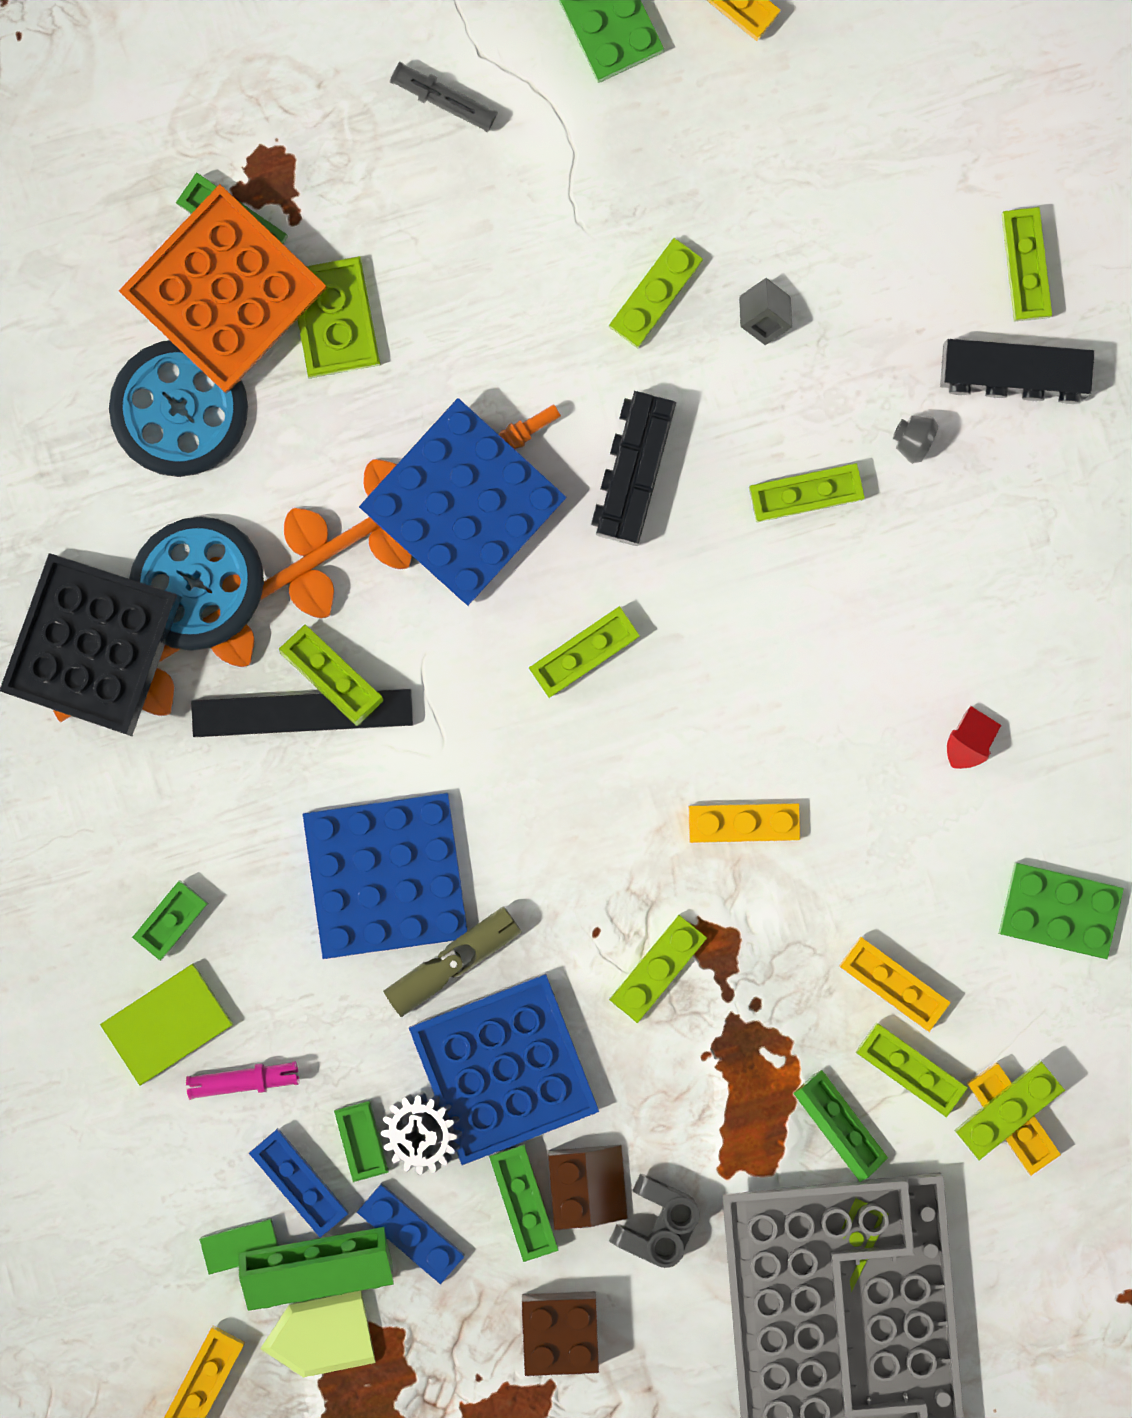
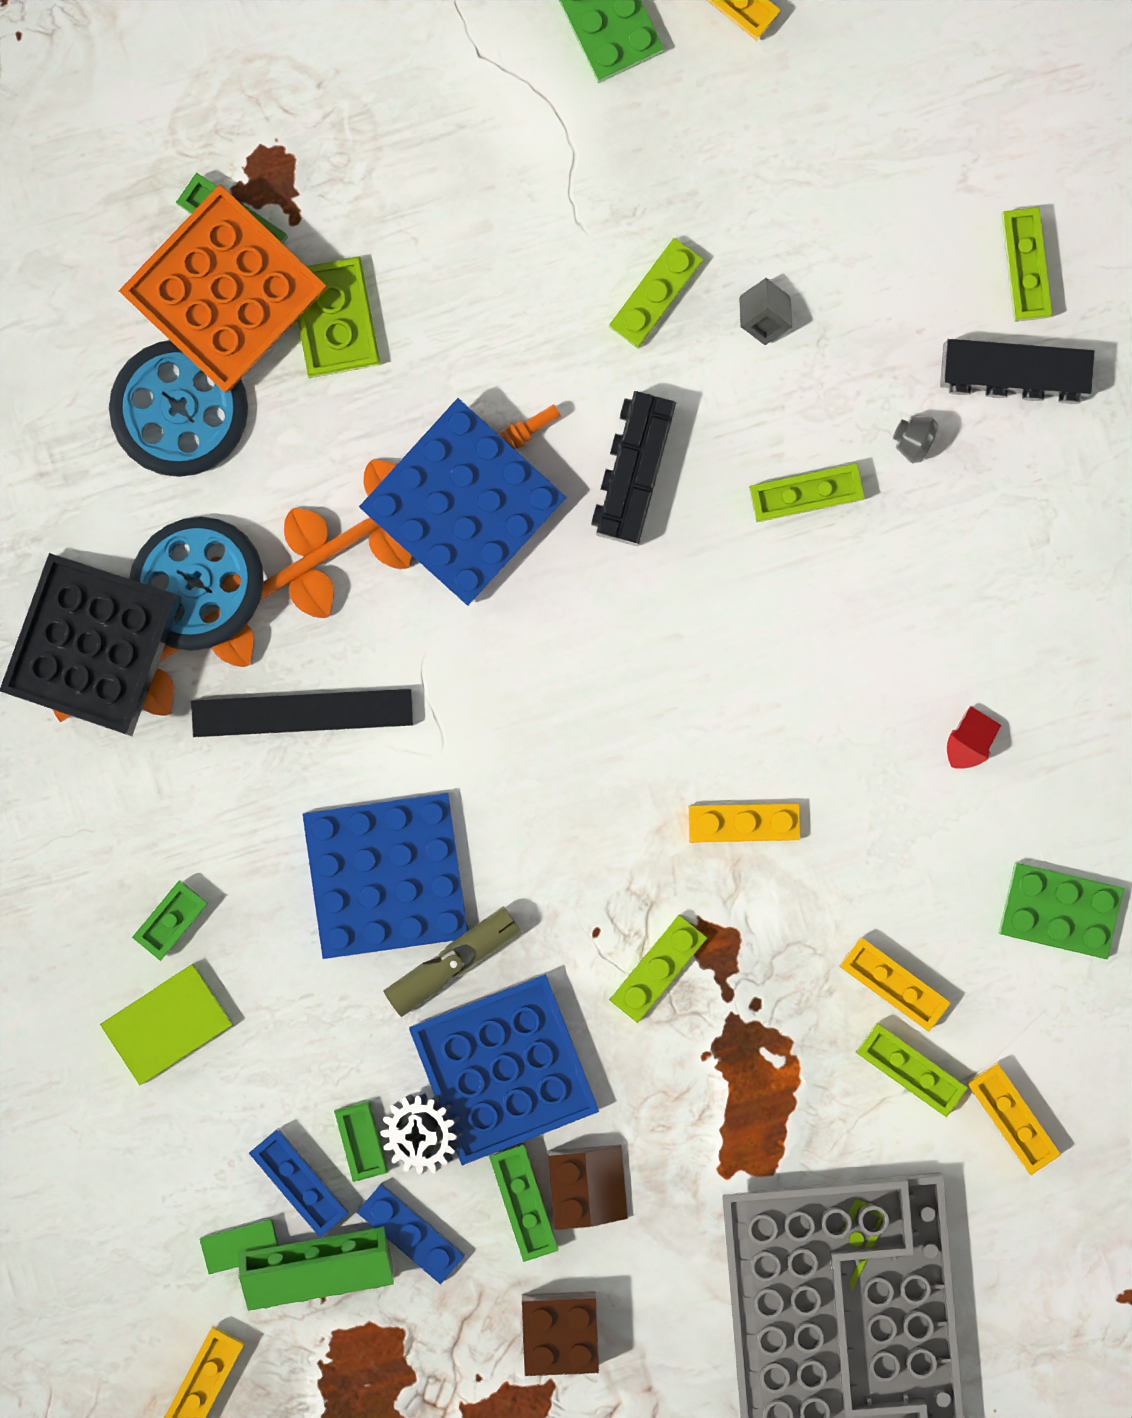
(243, 1080): dark pink pin -> none
(322, 1335): yellowish green tile -> none
(331, 675): lime plate -> none
(404, 77): dark grey pin -> none
(584, 652): lime plate -> none
(665, 1226): dark grey piece -> none
(840, 1125): bright green plate -> none
(1009, 1110): lime plate -> none

